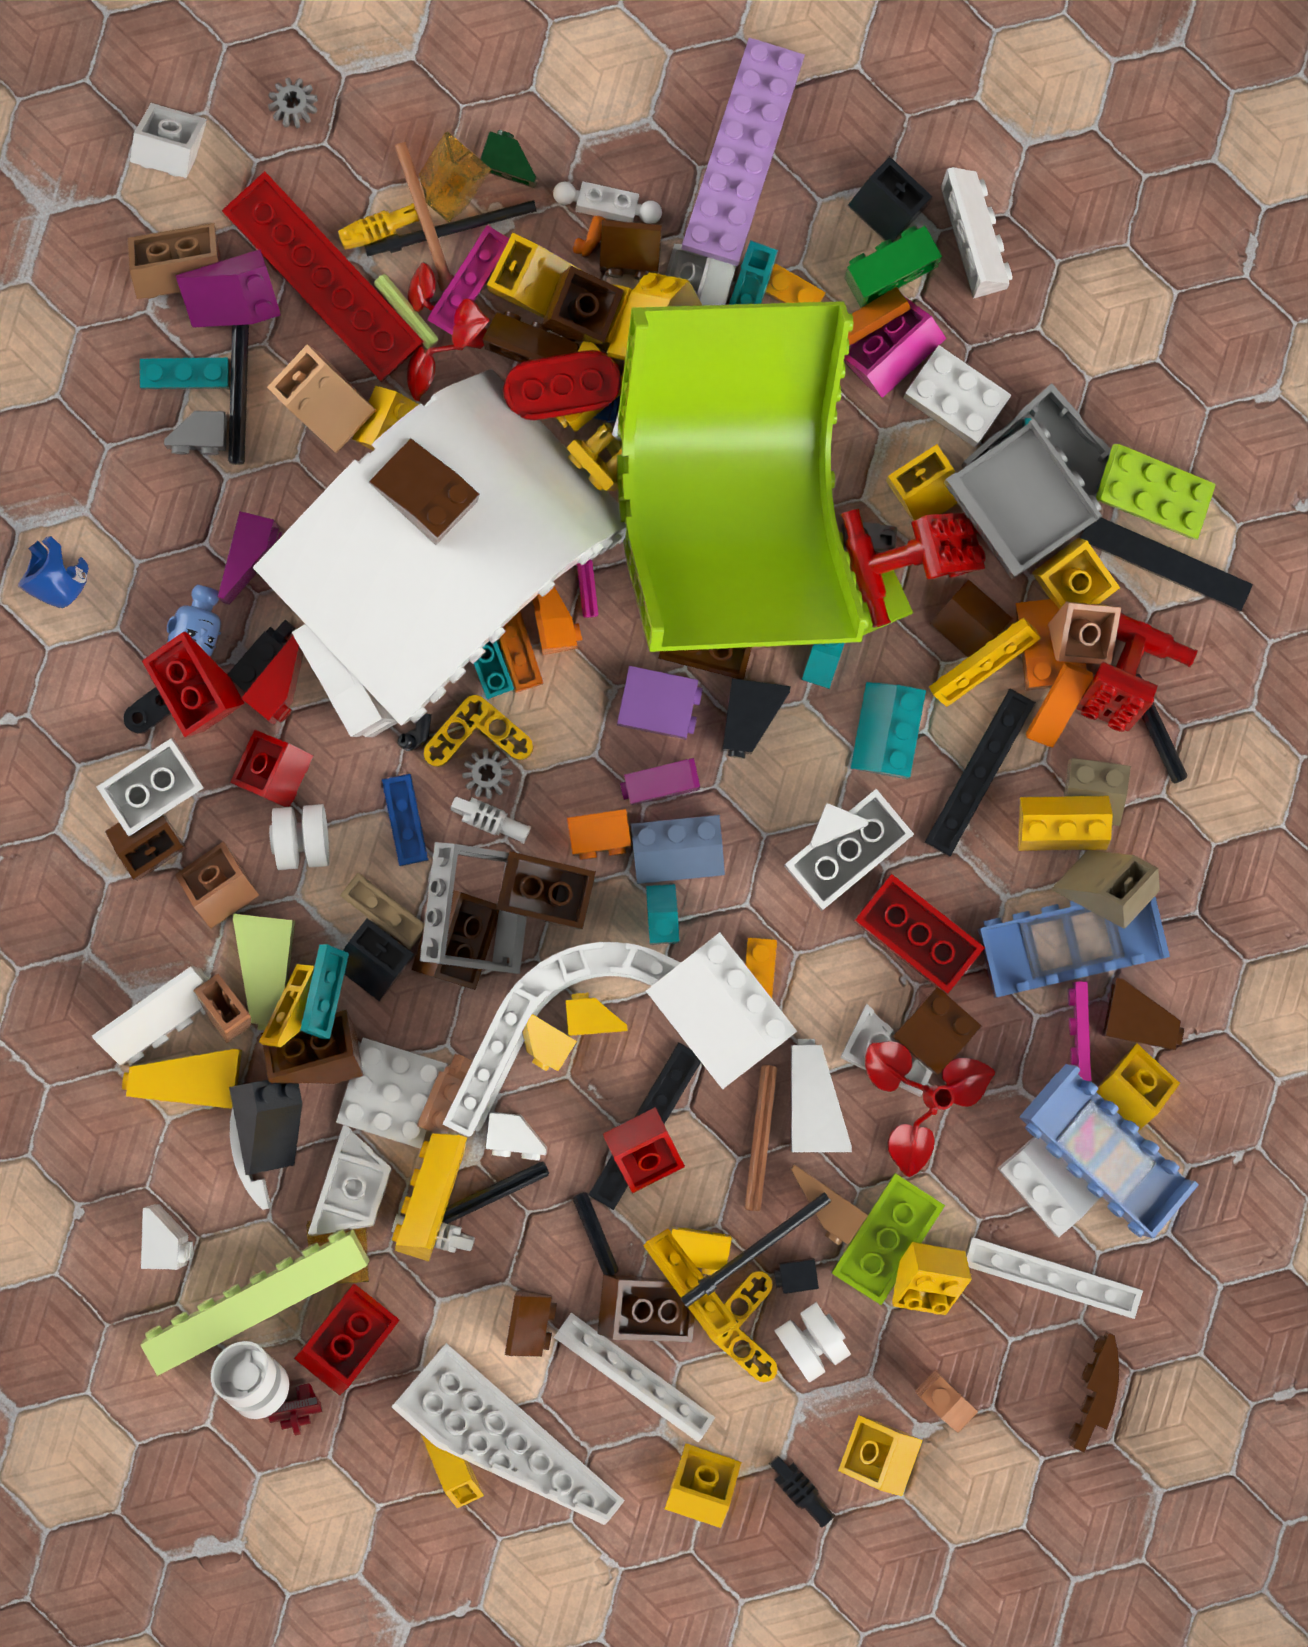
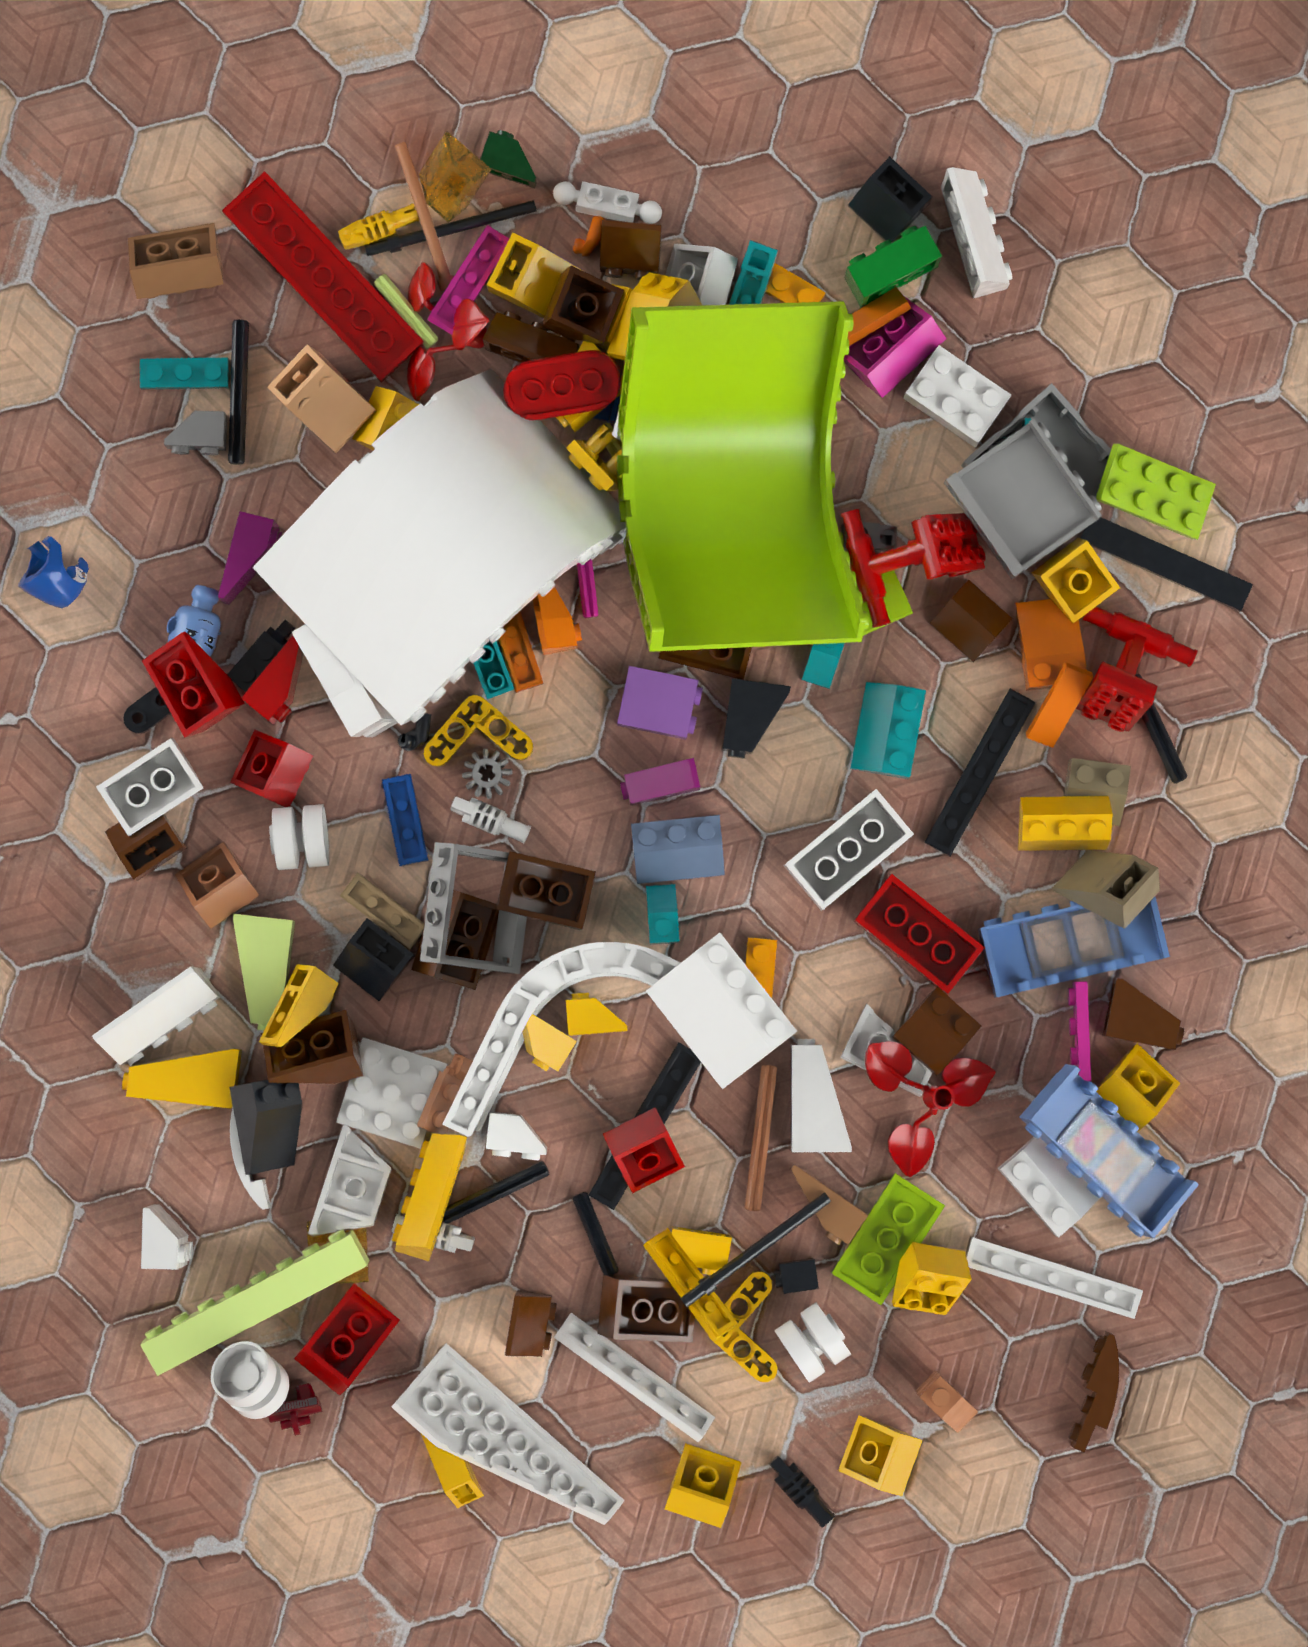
(167, 140): white slope -> none
(223, 1008): nougat slope -> none
(229, 292): magenta slope -> none
(288, 92): light grey gear -> none
(324, 991): teal plate -> none
(425, 490): reddish brown slope -> none
(599, 833): orange slope -> none
(743, 152): lavender plate -> none
(835, 824): white slope -> none
(921, 484): yellow slope -> none
(985, 662): yellow plate -> none
(1084, 632): nougat slope -> none

